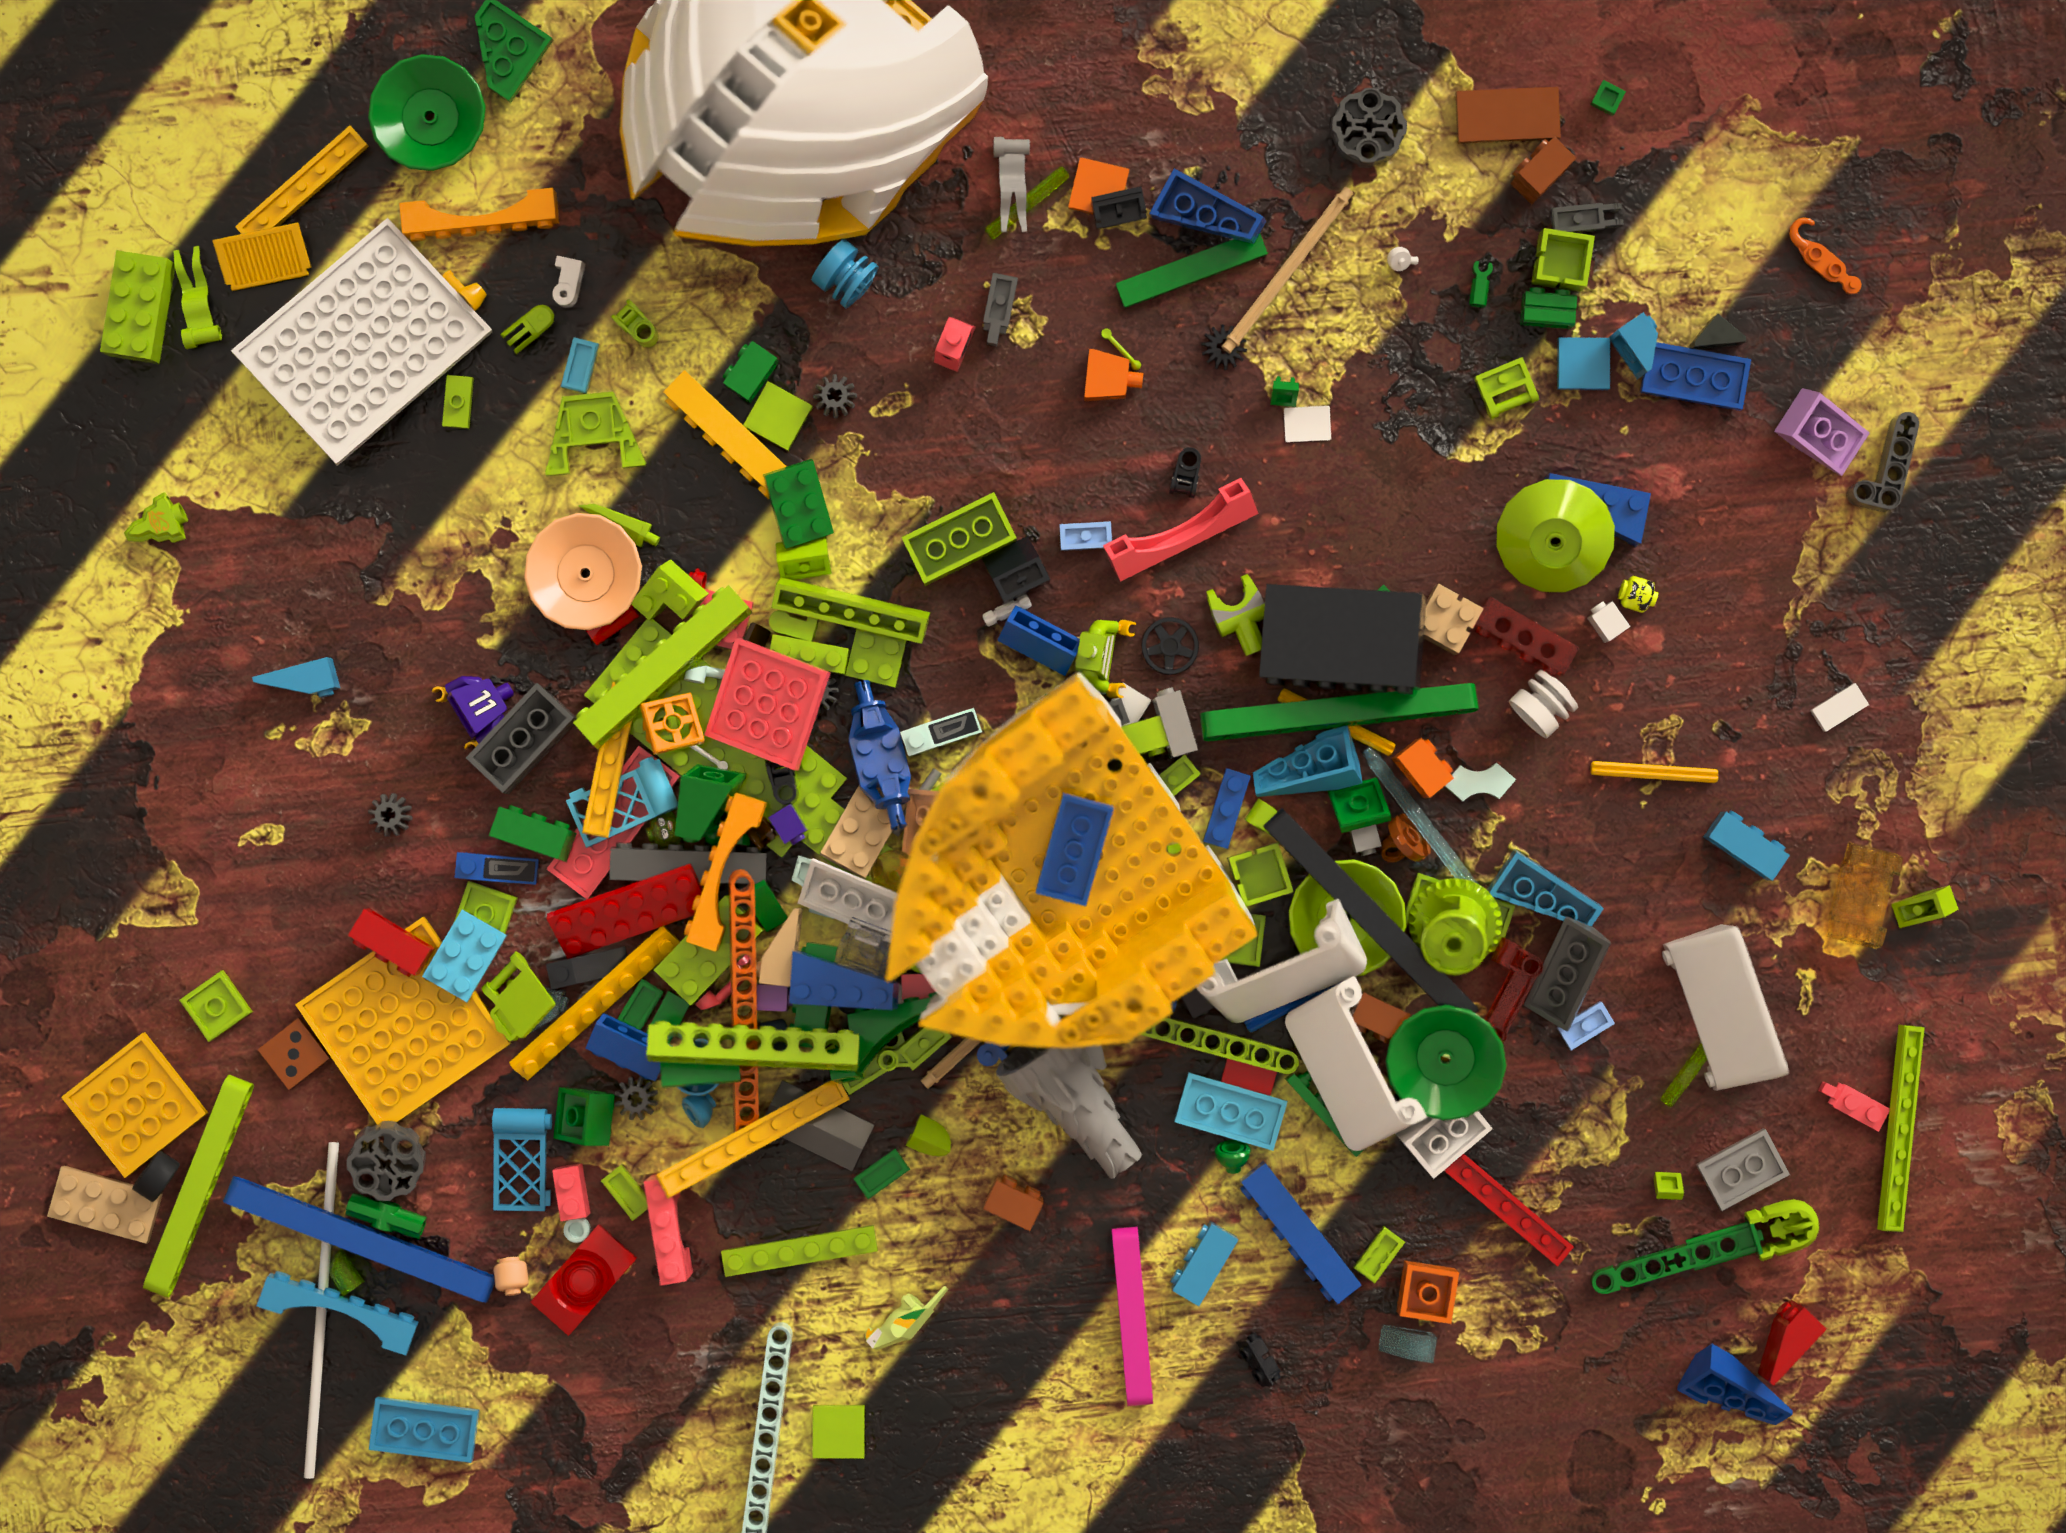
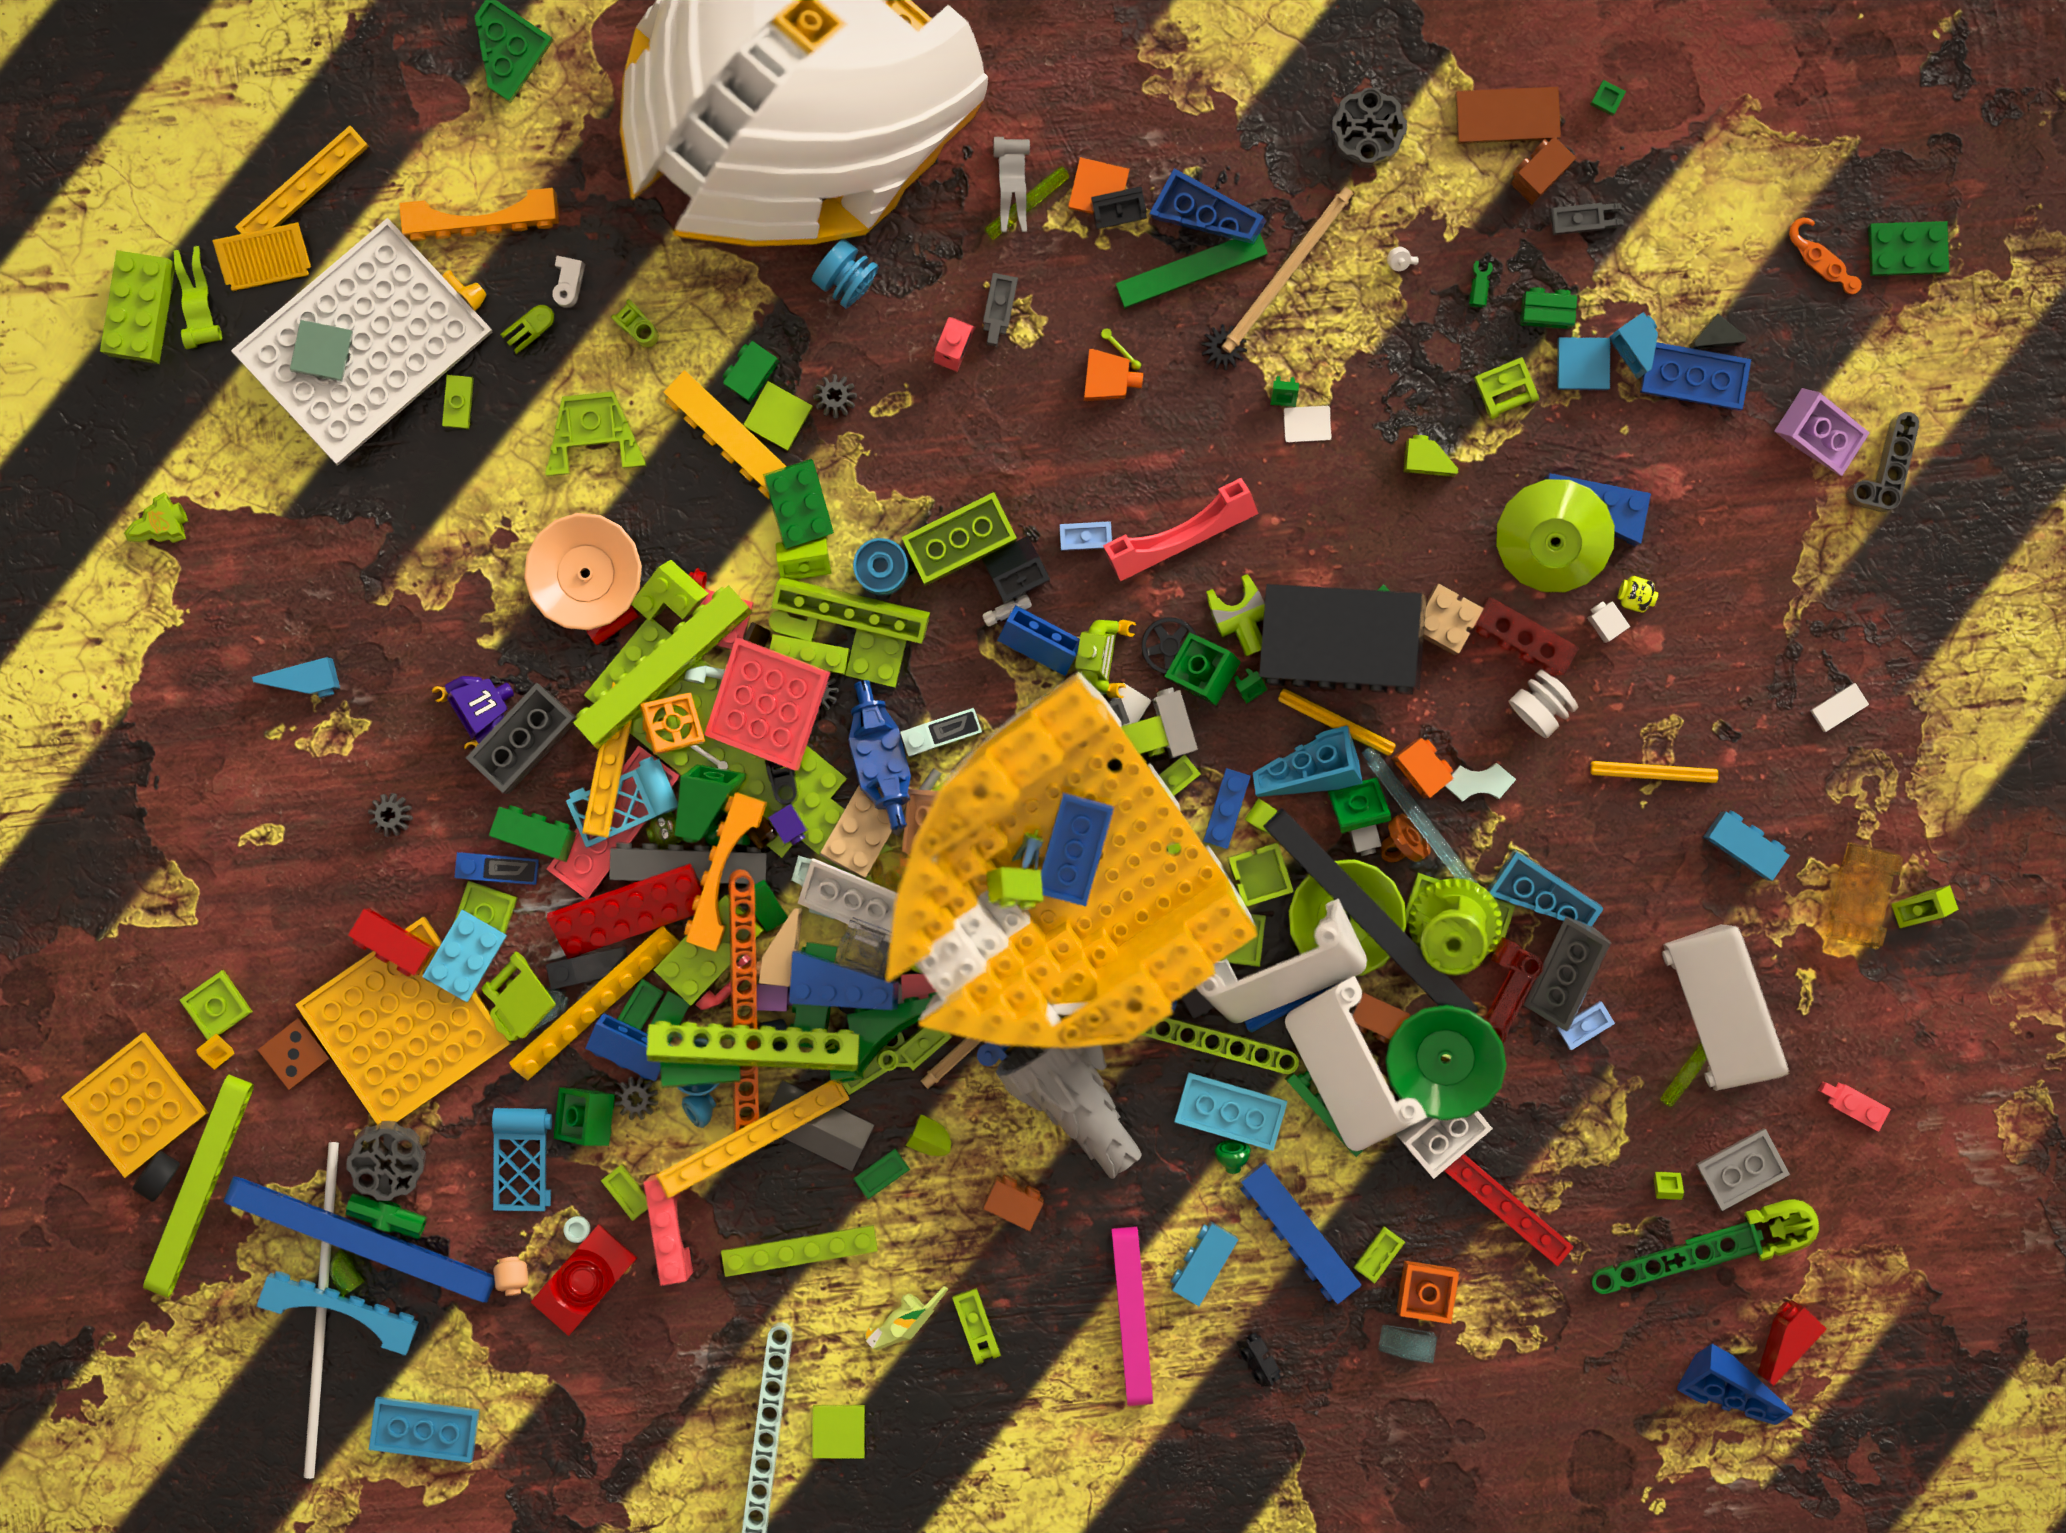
(103, 1205): tan plate -> none
(215, 1051): none -> yellow plate
(321, 350): none -> sand green tile
(411, 93): green dish -> none
(571, 1192): coral brick -> none
(580, 365): medium azure tile -> none
(636, 529): lime bar -> none
(881, 566): none -> dark azure wheel
(976, 1325): none -> lime plate
(1015, 887): none -> lime brick
(1030, 844): none -> flat silver piece
(1186, 474): black piece -> none
(1203, 668): none -> green slope
(1248, 1076): red tile -> none
(1251, 686): none -> green tile
(1338, 712): green beam -> none
(1427, 457): none -> lime slope
(1563, 259): lime piece -> none
(1900, 1128): lime tile -> none
(1908, 248): none -> green plate

